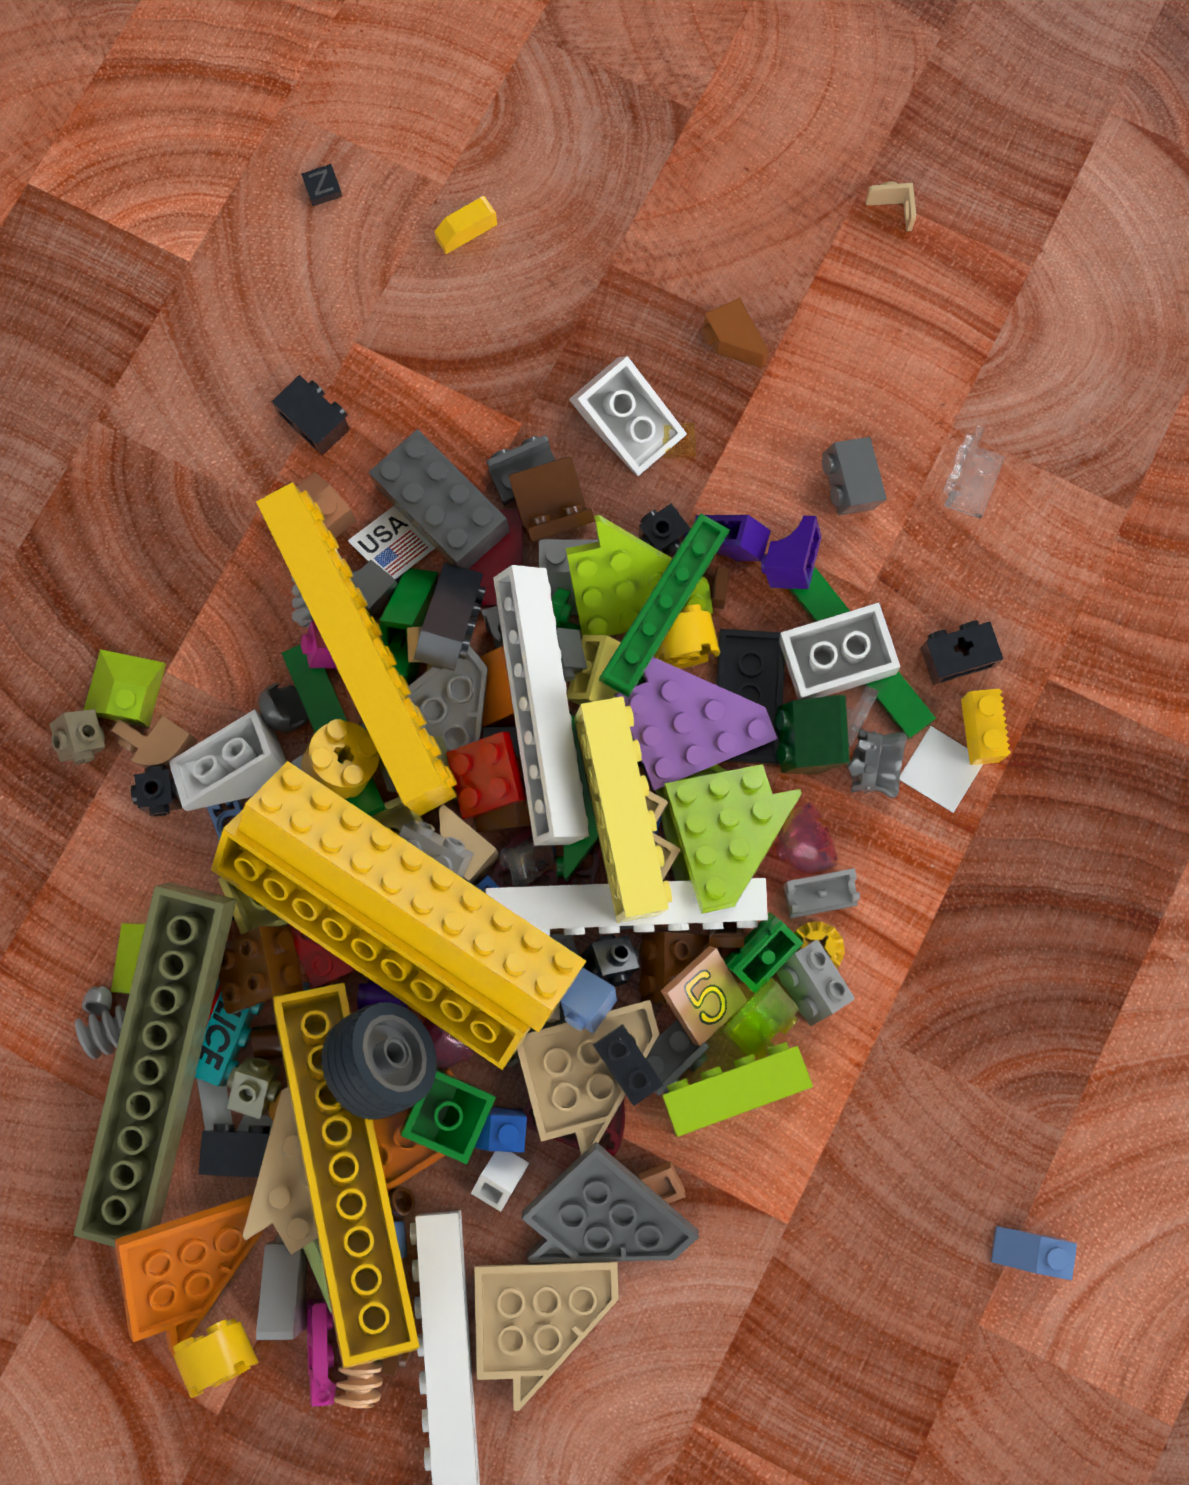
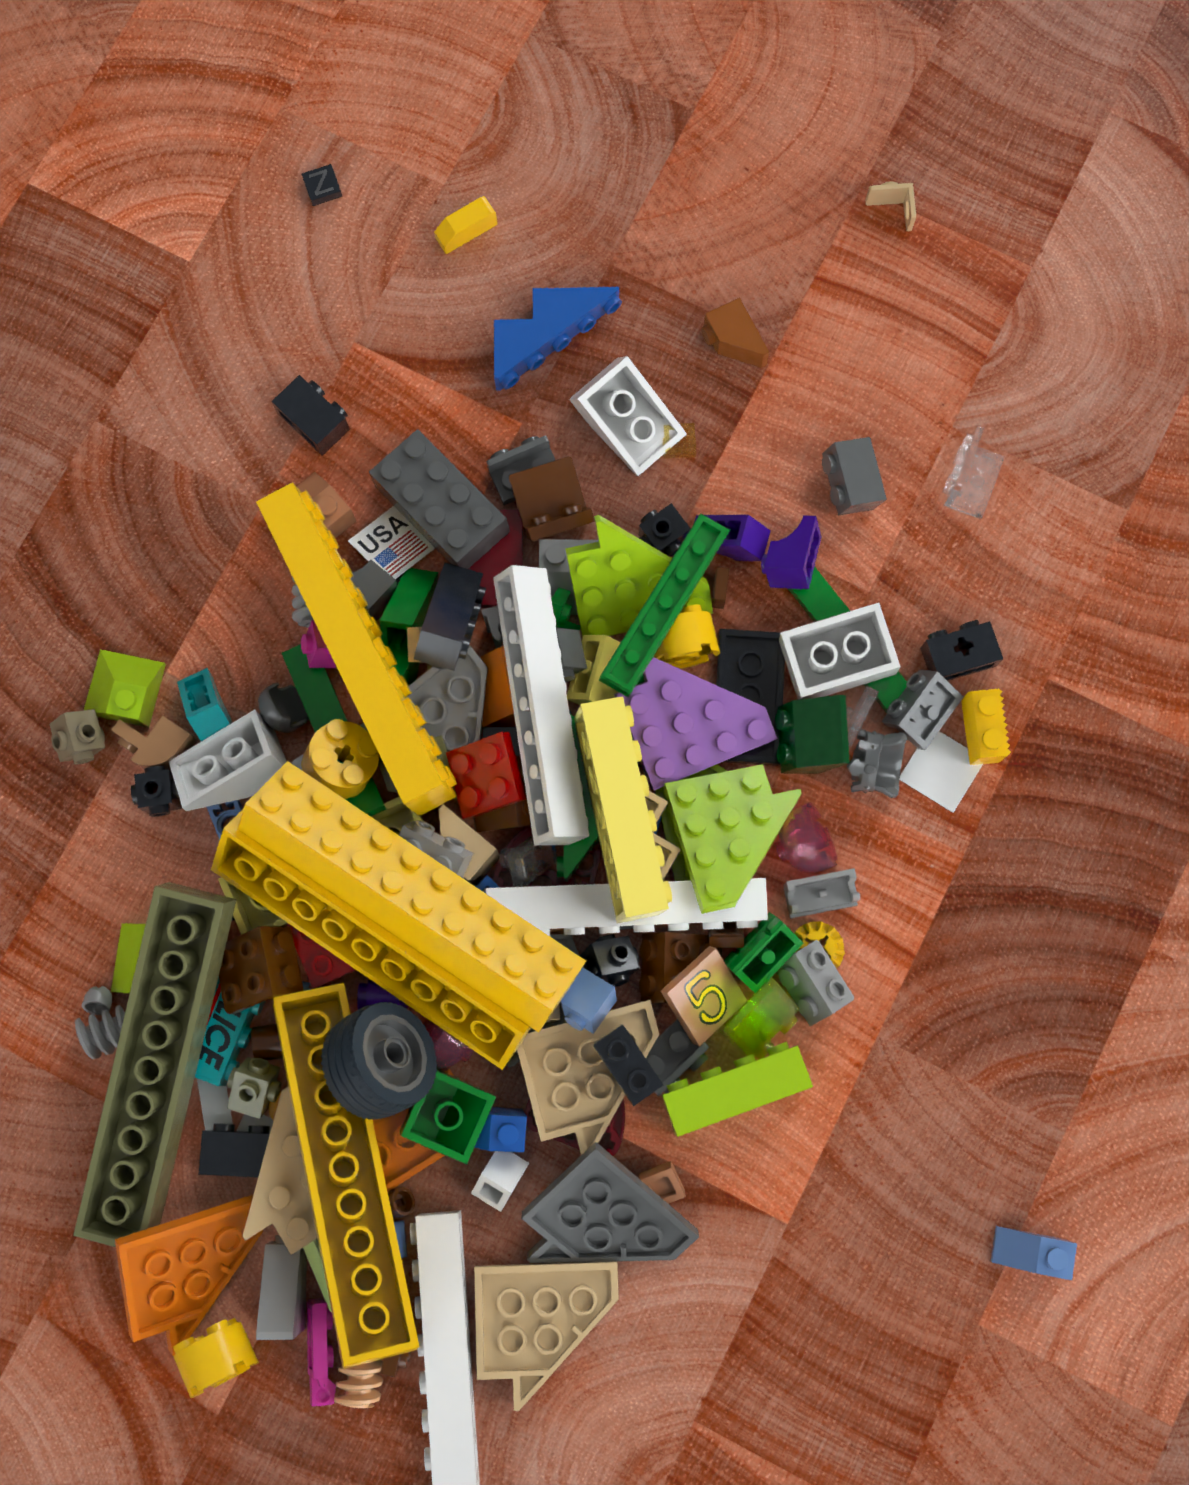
(203, 704): none -> teal arch
(556, 319): none -> blue slope
(923, 707): none -> dark grey bracket

